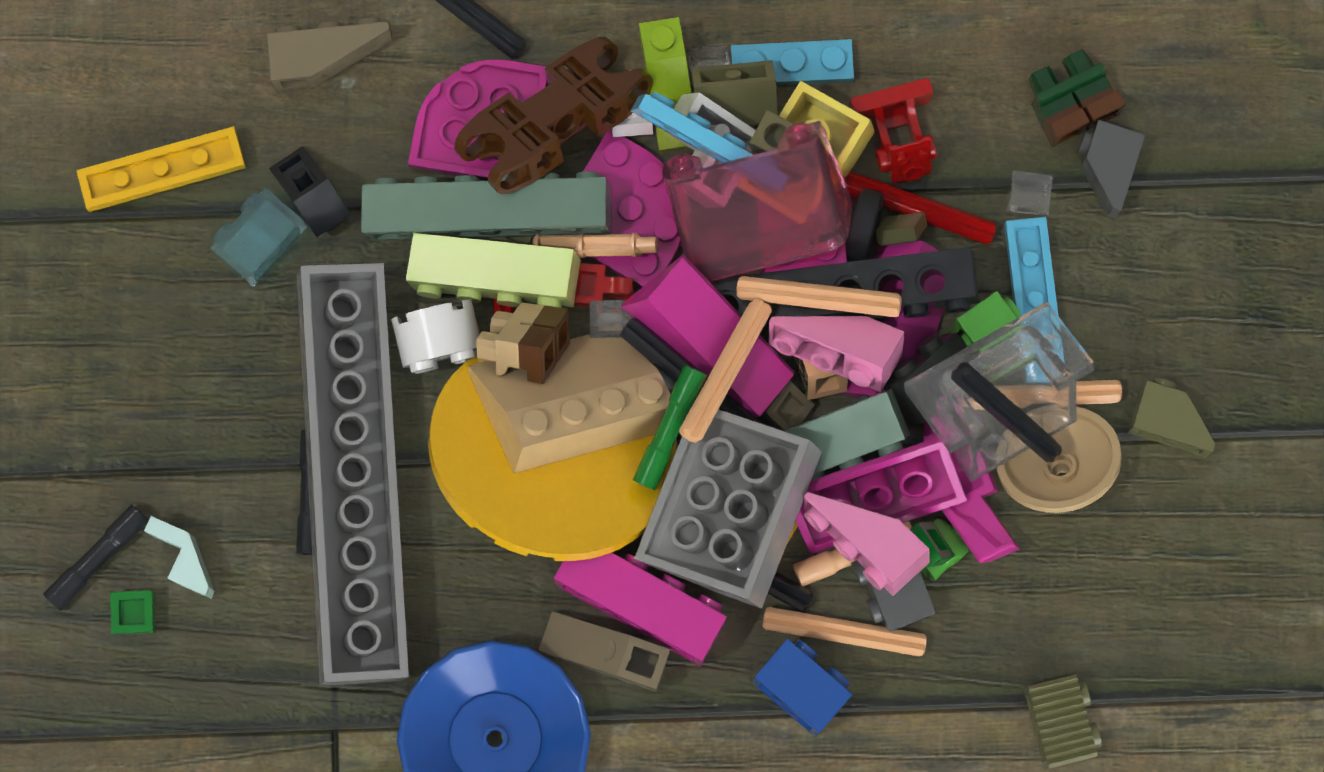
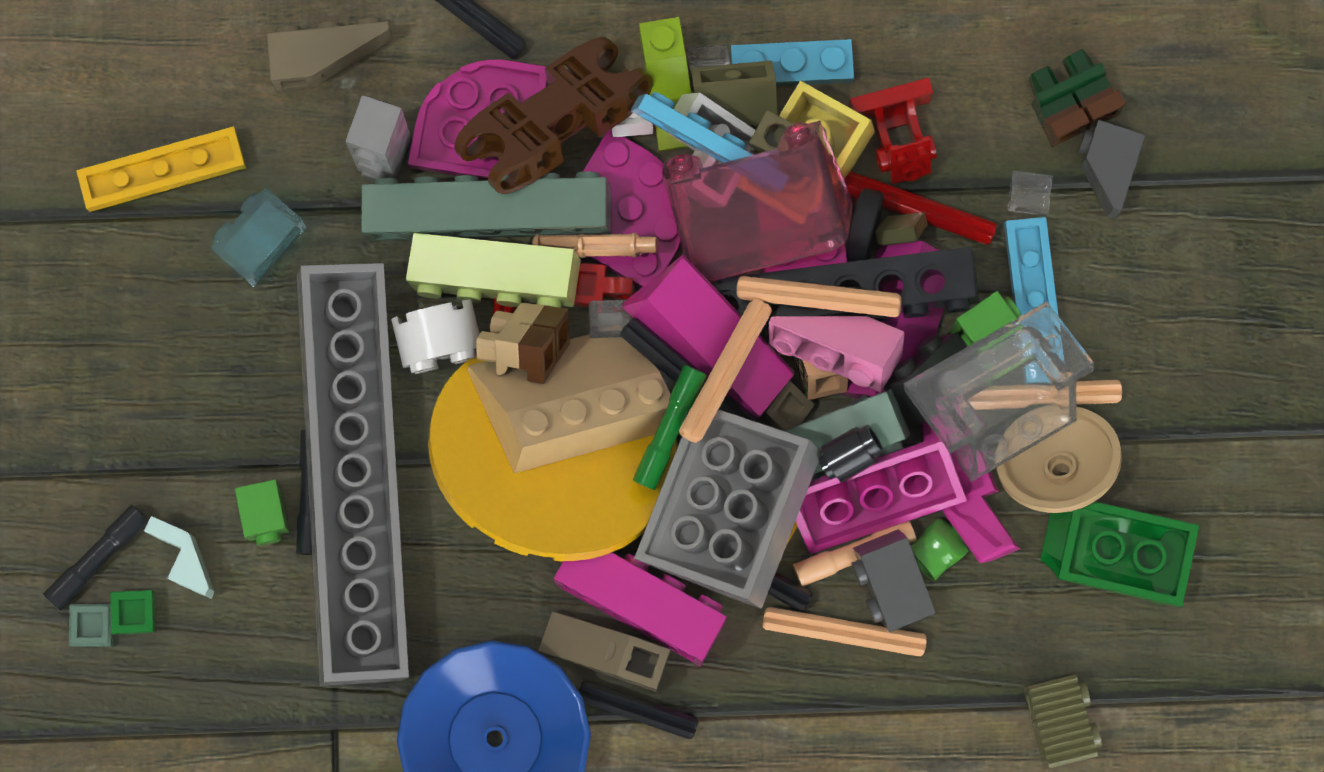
(90, 625): none -> sand green tile
(262, 512): none -> bright green brick
(310, 192): black slope -> none
(378, 139): none -> light grey brick
(638, 709): none -> black axle
(803, 686): blue brick -> none
(850, 453): none -> black brick
(875, 541): bright pink slope -> none
(938, 548): green plate -> none
(1006, 412): black axle -> none
(1121, 552): none -> green slope
(1169, 418): olive slope -> none

